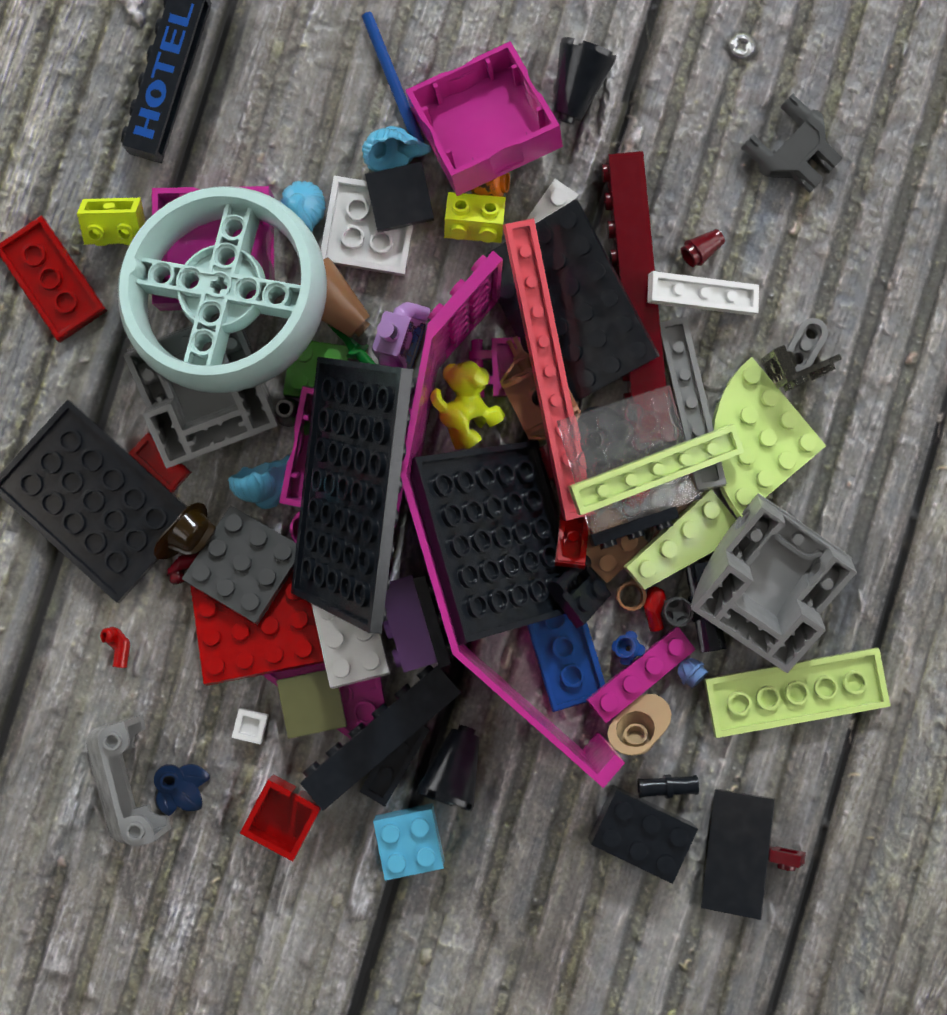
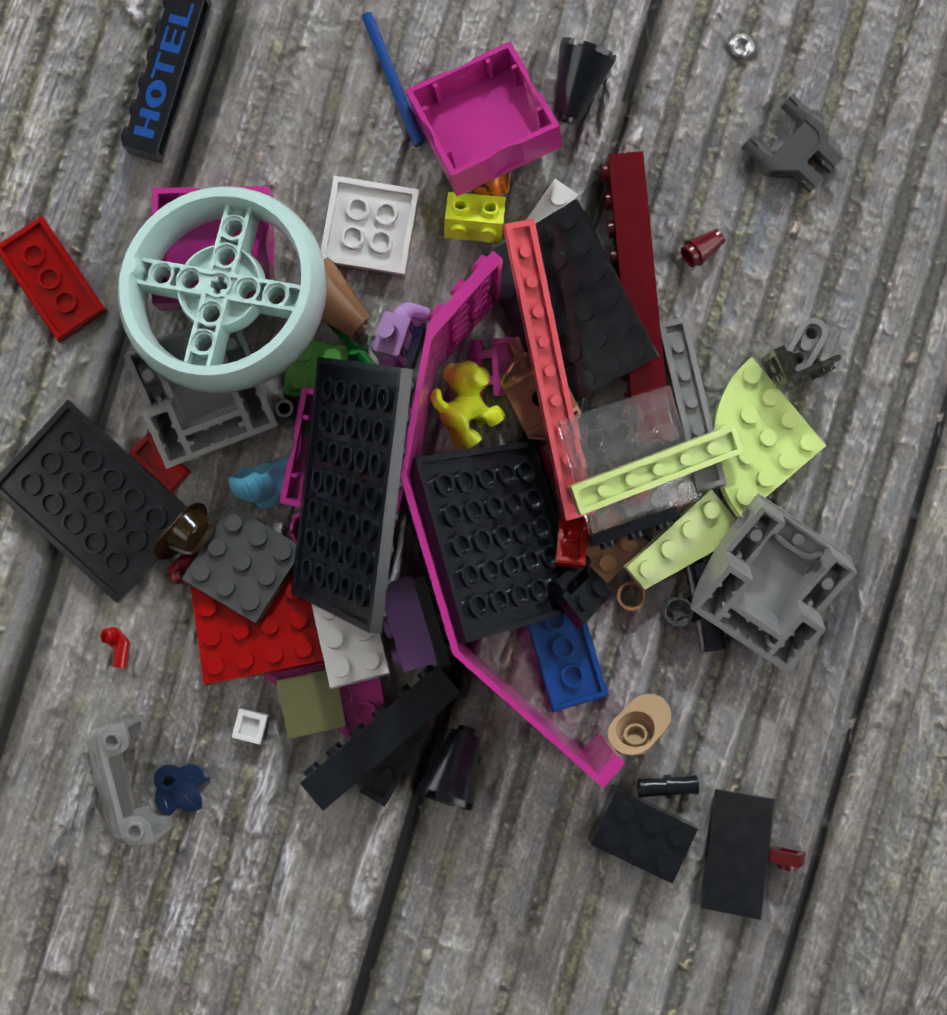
(110, 220): neon yellow brick -> none
(281, 818): red piece -> none
(306, 201): medium azure hair -> none
(391, 148): medium azure hair -> none
(399, 197): black tile -> none
(408, 841): medium azure brick -> none
(620, 645): blue plate -> none
(640, 674): dark pink plate -> none
(653, 607): red arm -> none
(691, 672): medium blue plate -> none
(703, 293): white plate -> none
(806, 693): yellowish green plate -> none

